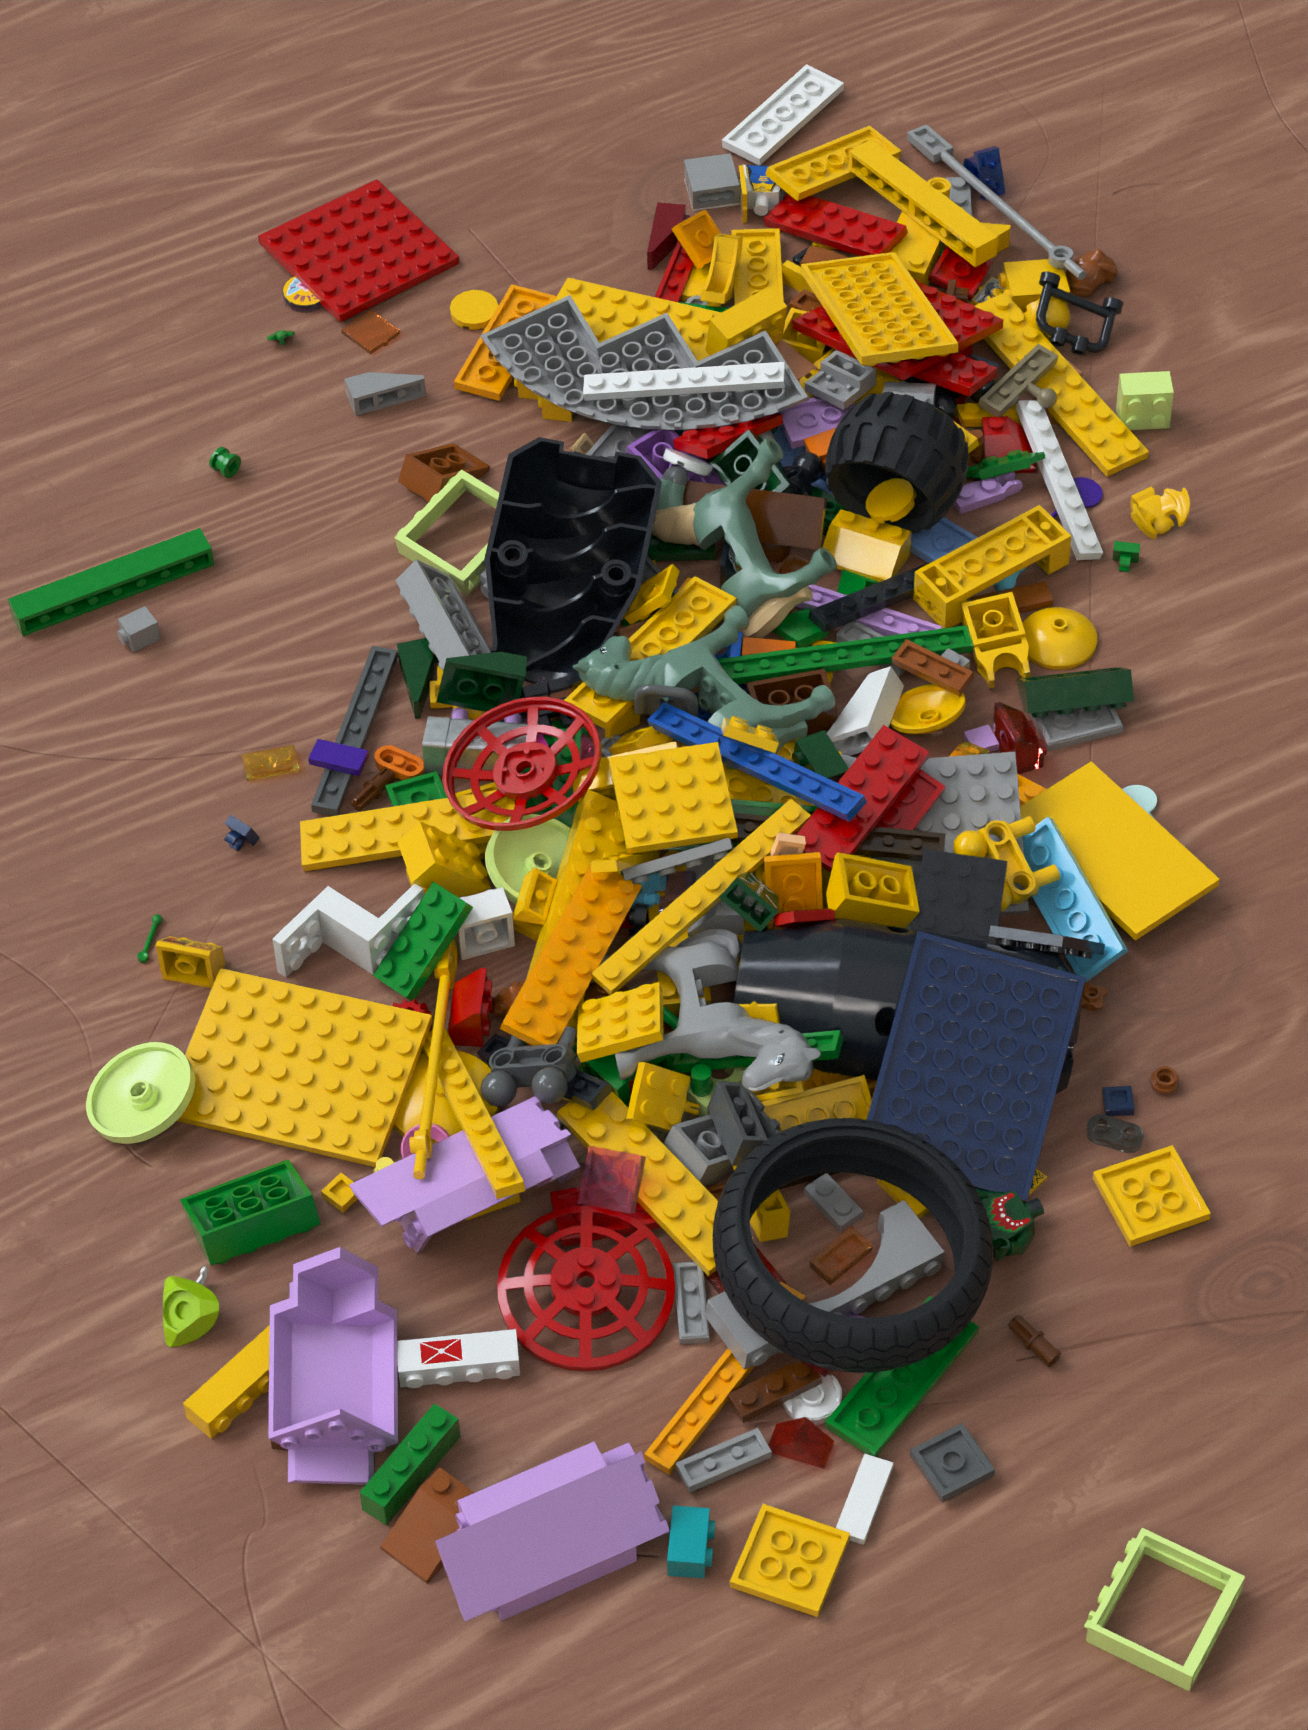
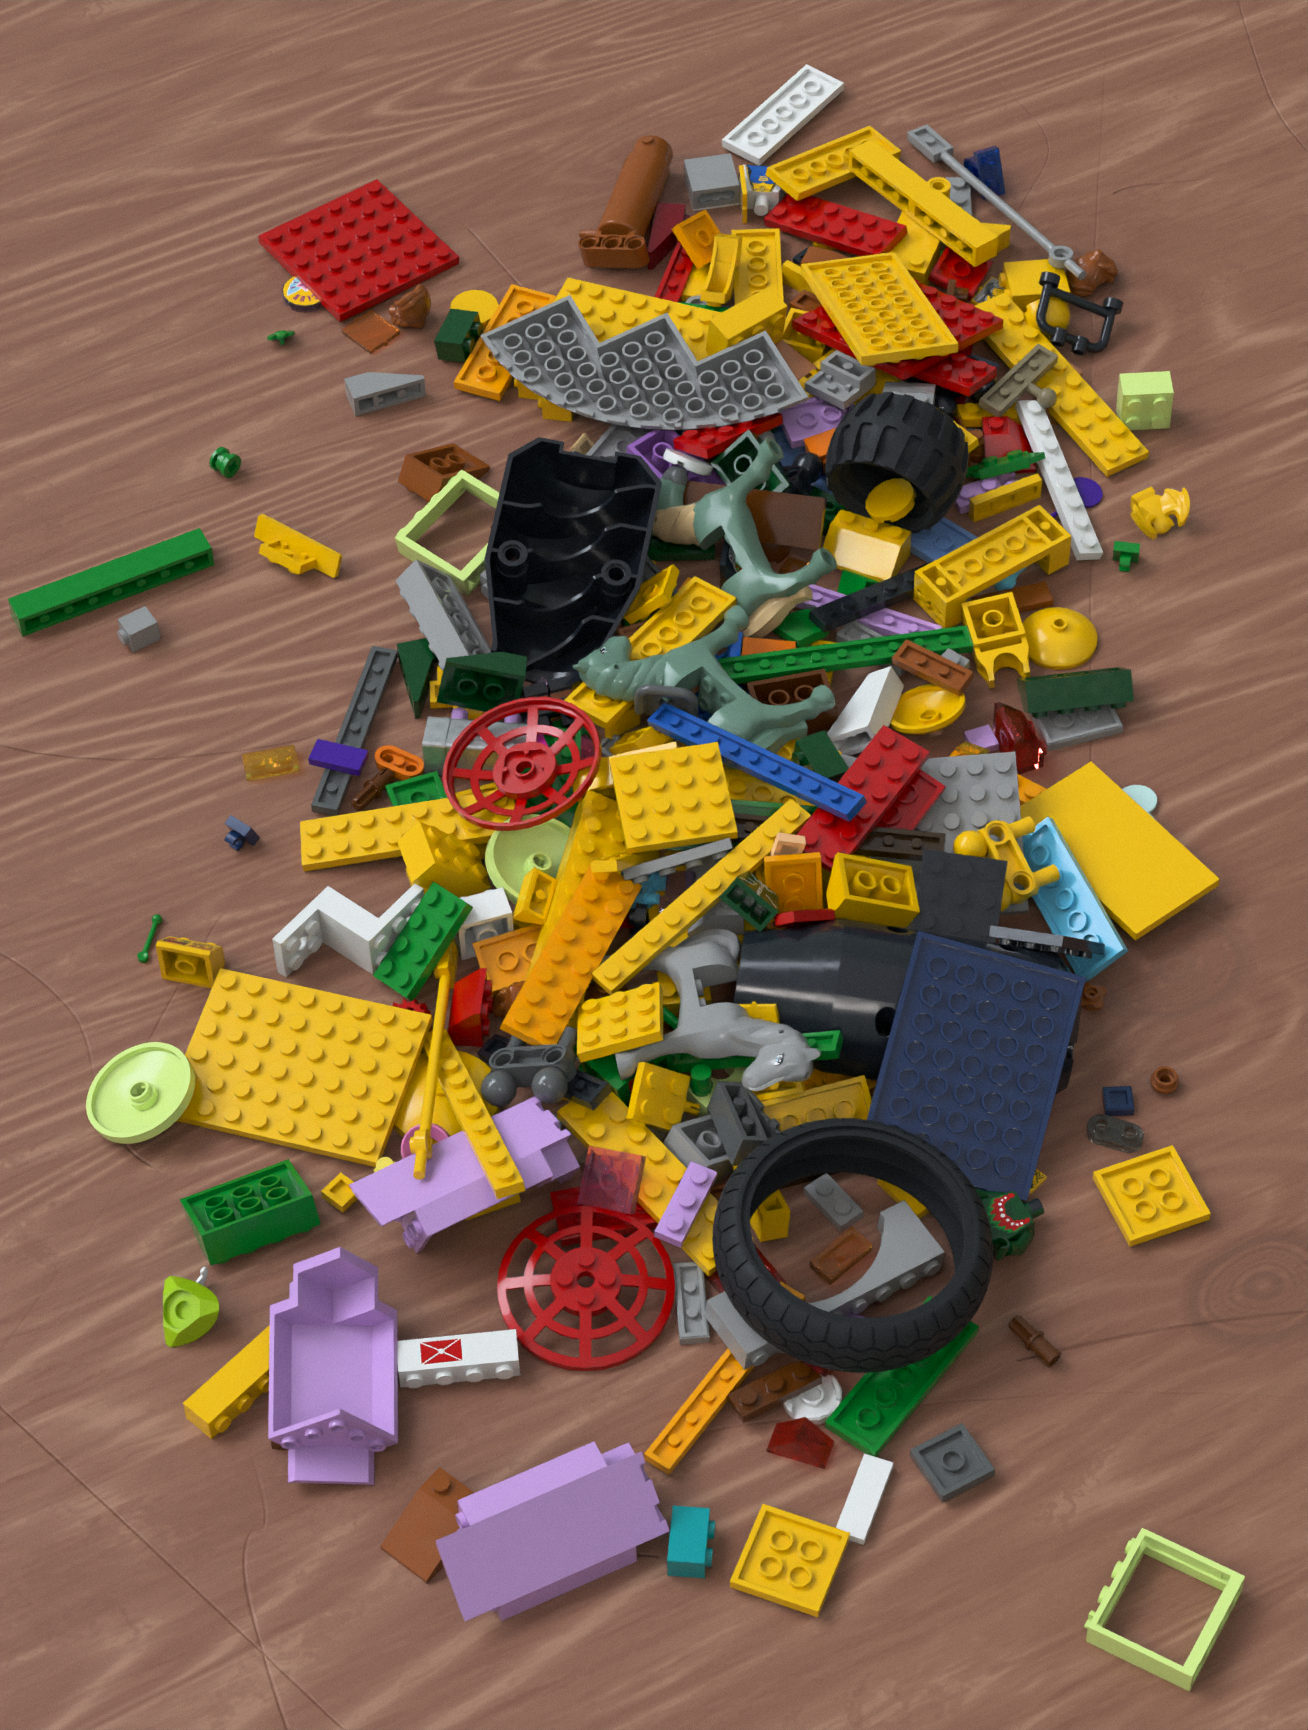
(294, 549): none -> yellow bracket
(410, 1464): green brick -> none
(411, 308): none -> dark orange hair
(458, 335): none -> dark green brick
(507, 956): none -> light orange plate
(630, 209): none -> dark orange piece
(684, 381): white plate -> none
(685, 1204): none -> lavender plate
(723, 1460): light grey plate -> none
(759, 737): yellow plate -> none
(1005, 497): none -> yellow plate

